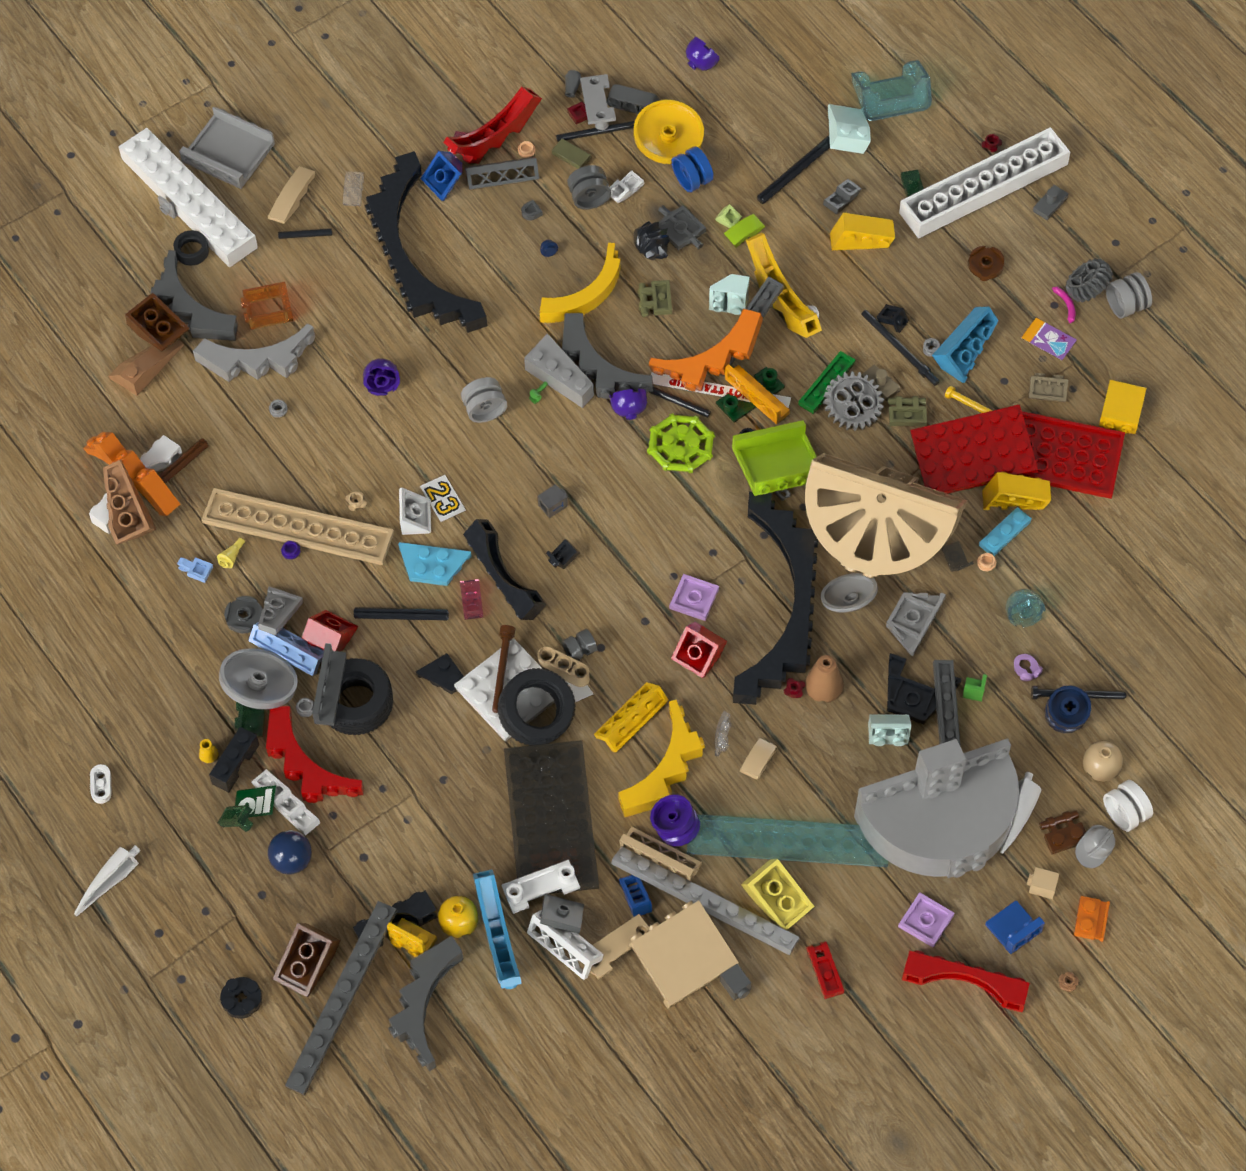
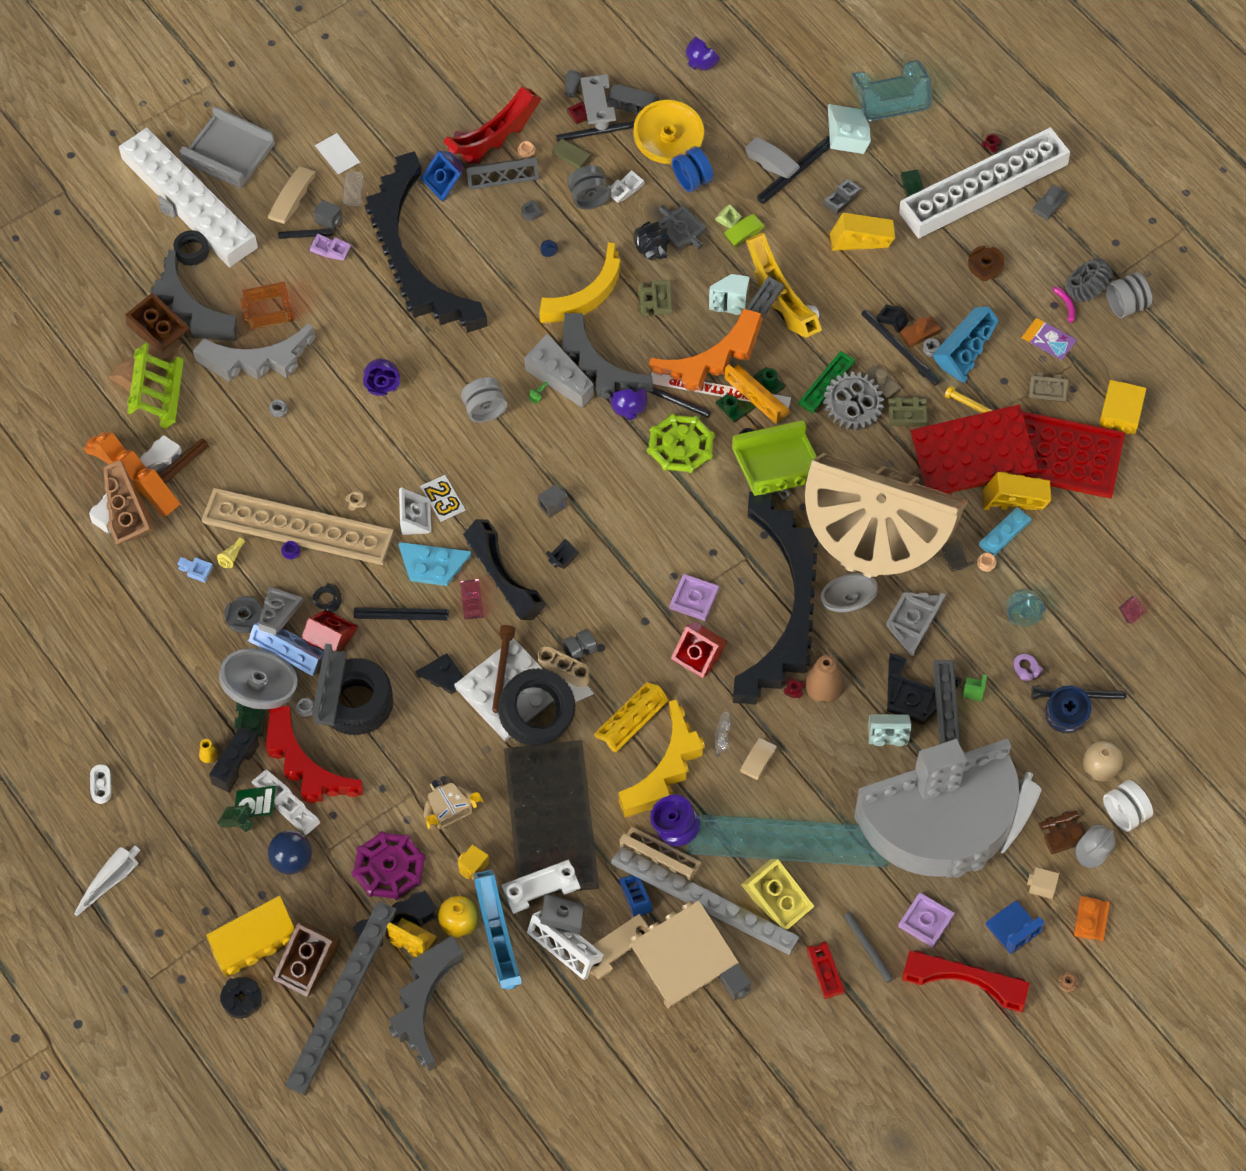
(171, 383): none -> lime fence
(251, 937): none -> yellow slope
(327, 215): none -> dark grey brick
(330, 248): none -> lavender slope
(332, 605): none -> black piece
(337, 153): none -> white sticker
(387, 876): none -> magenta plate
(448, 804): none -> tan torso
(472, 862): none -> yellow brick
(771, 158): none -> light grey slope
(868, 947): none -> dark grey bar
(920, 331): none -> dark orange tile
(1131, 609): none -> clear pink plate

